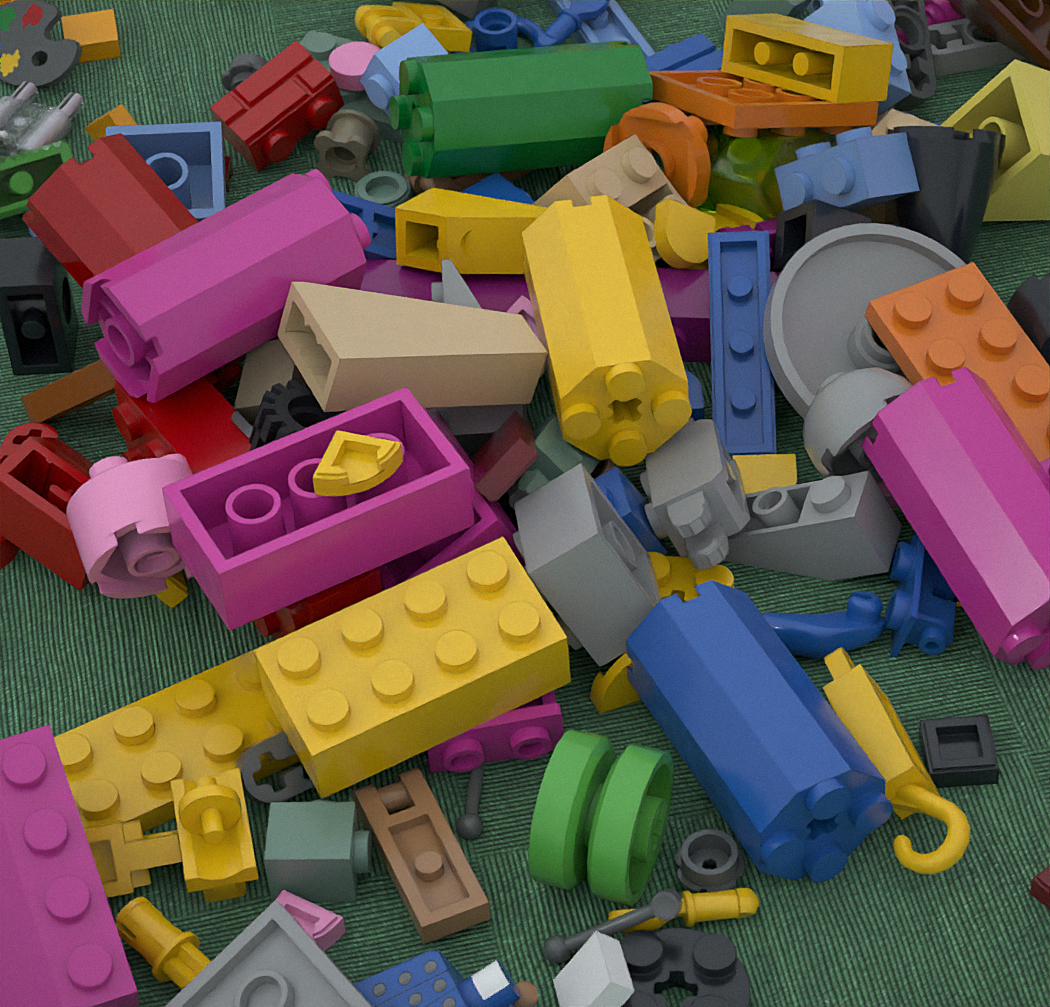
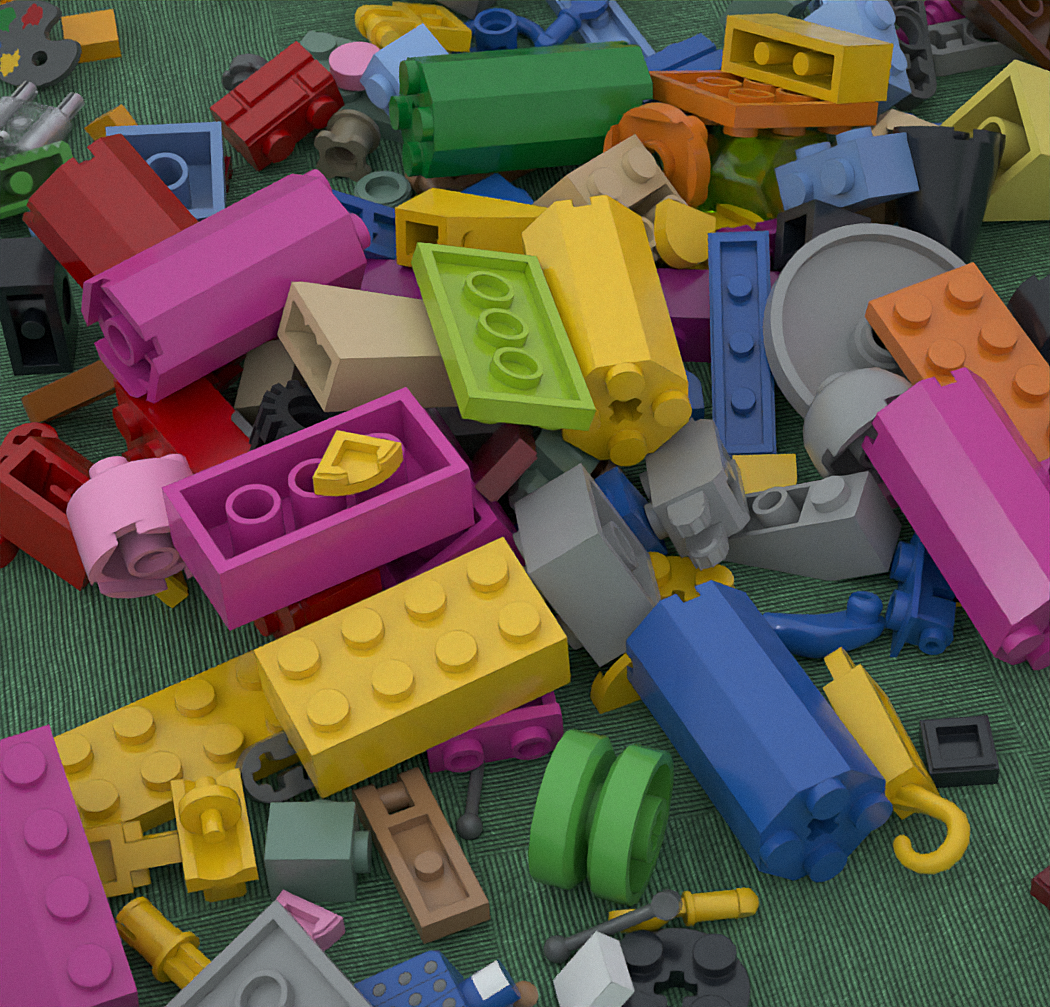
(501, 338): none -> lime plate
(714, 849): dark grey plate -> none

